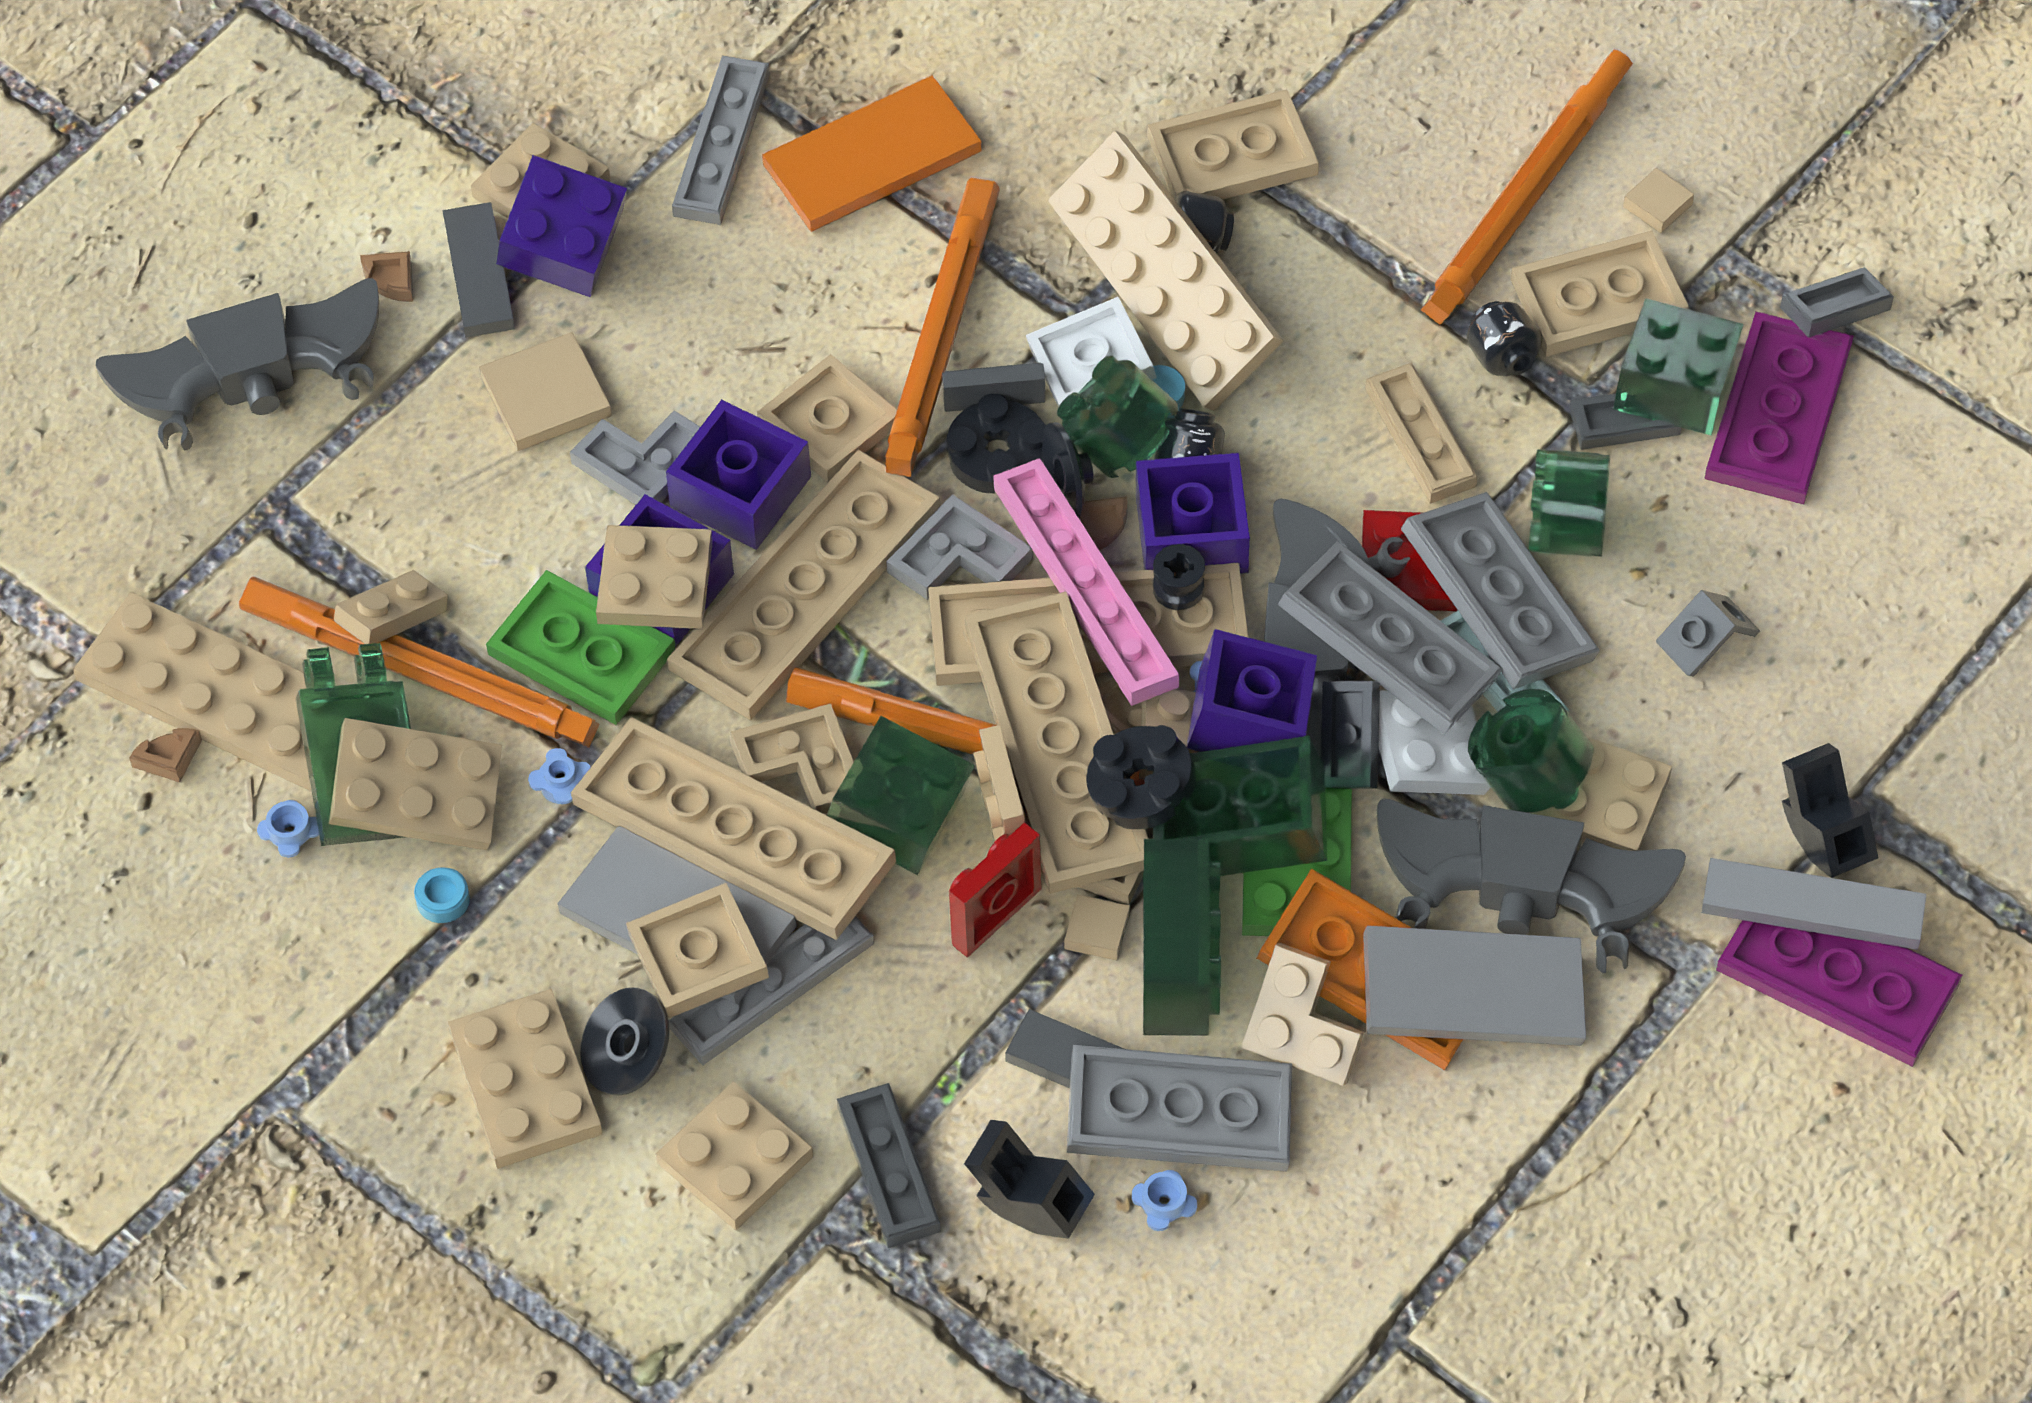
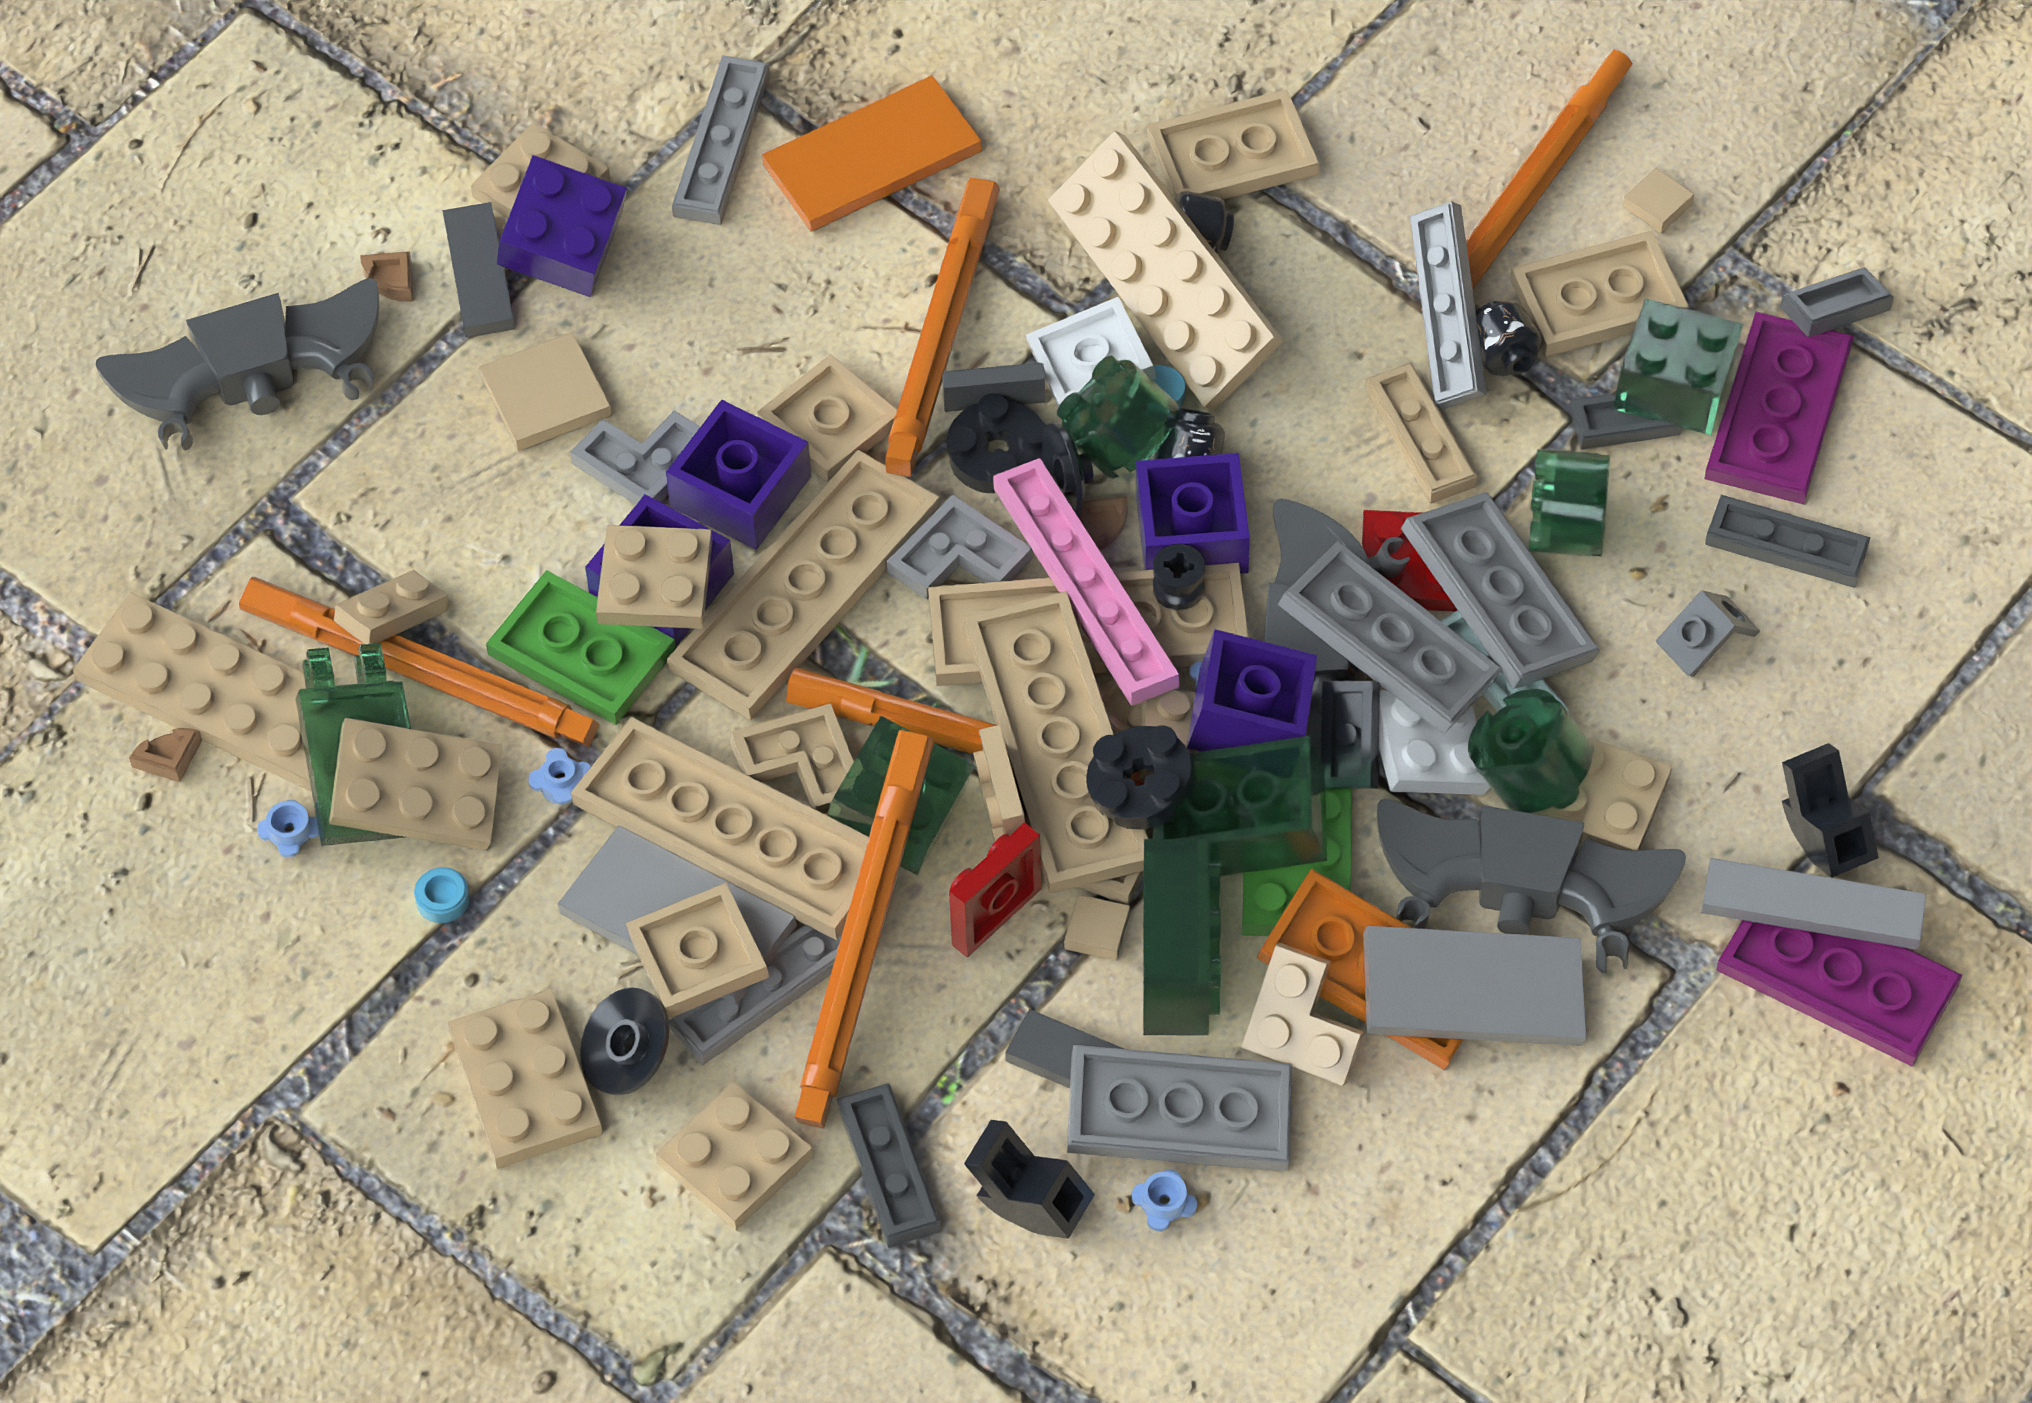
(863, 927): none -> orange piece
(1448, 305): none -> light grey tile
(1787, 541): none -> dark grey tile

